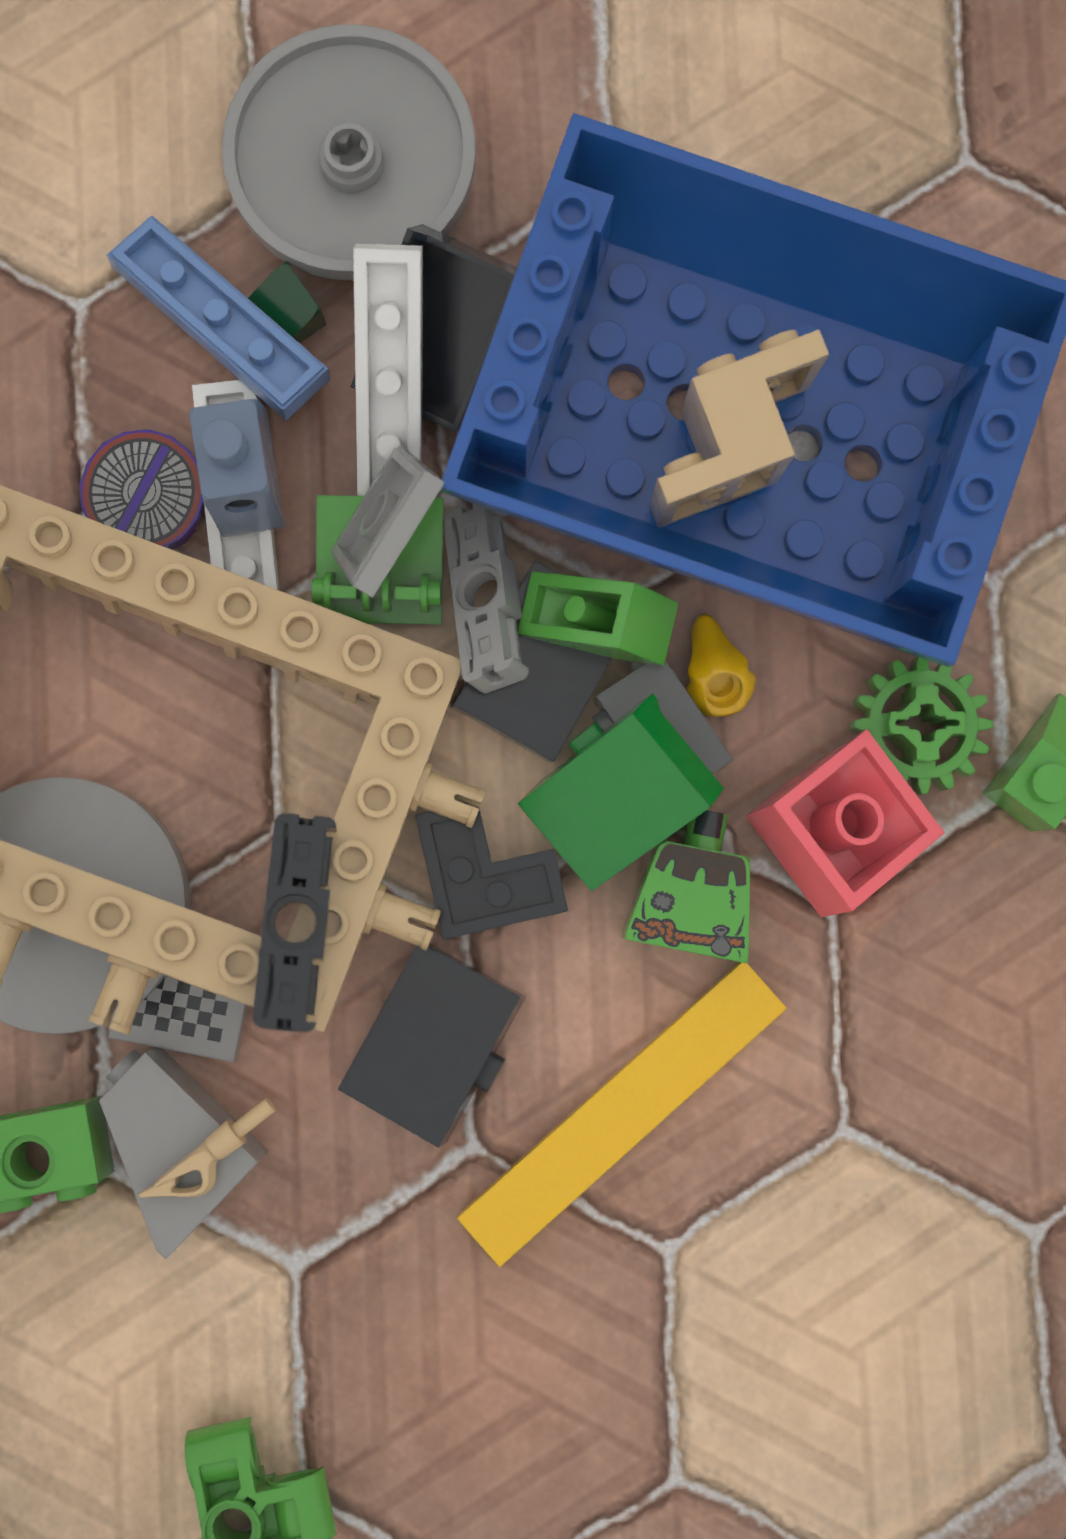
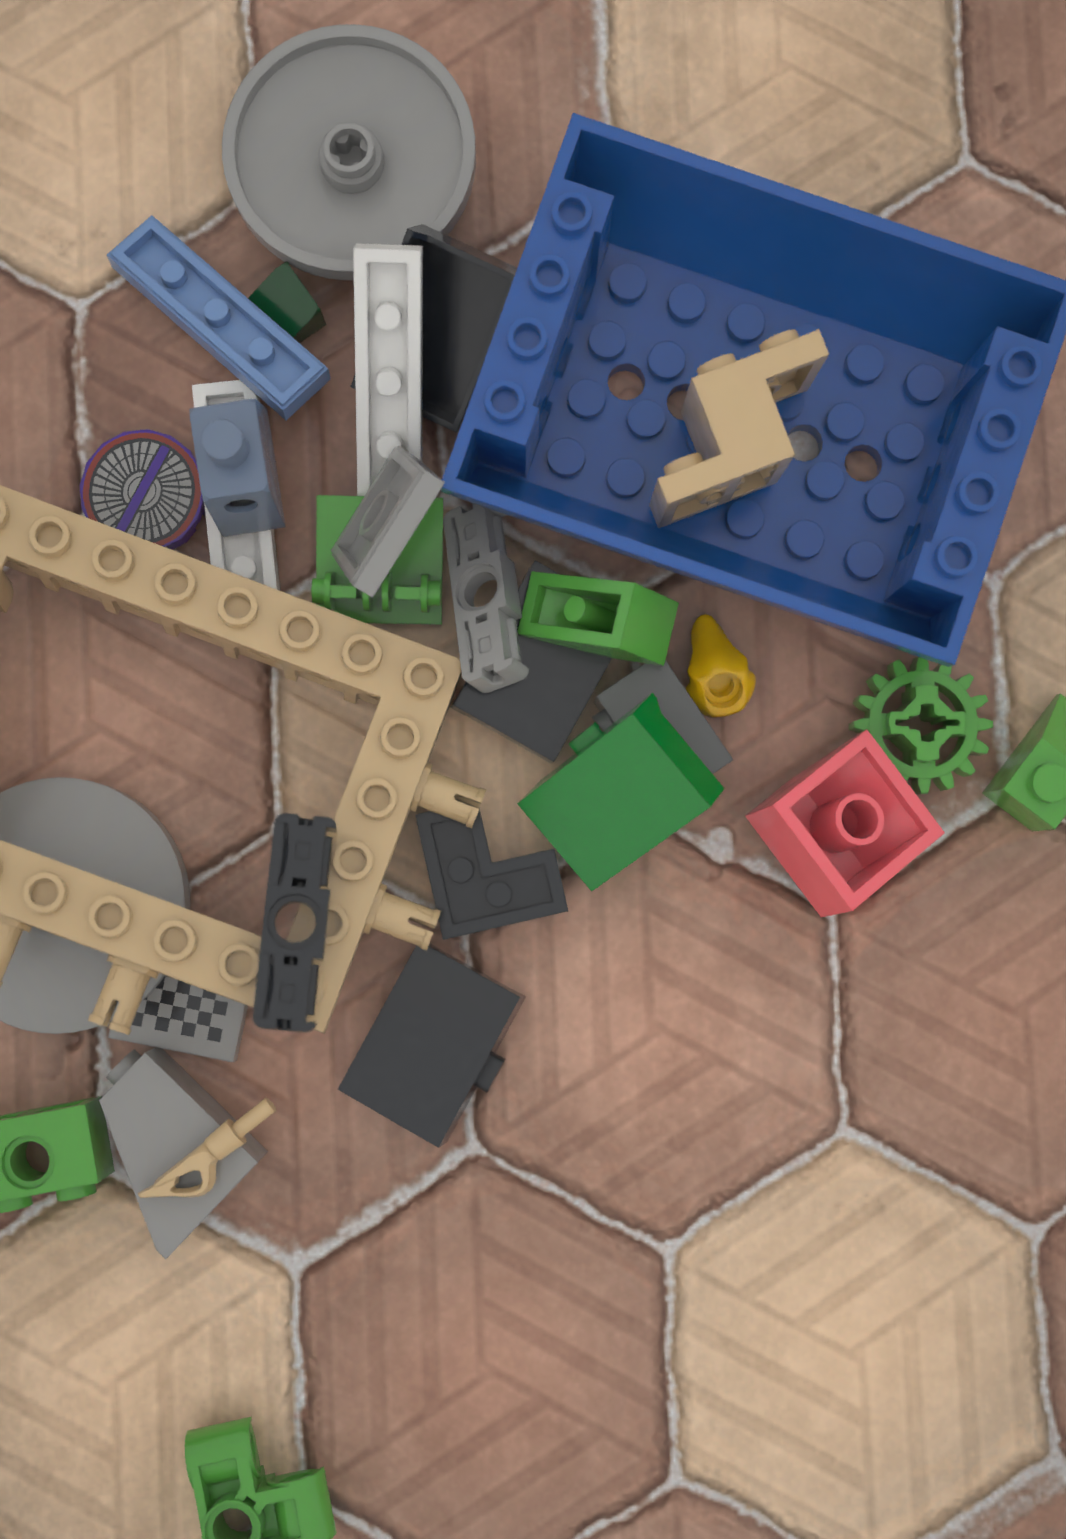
(620, 1113): yellow tile -> none
(694, 895): torso -> none

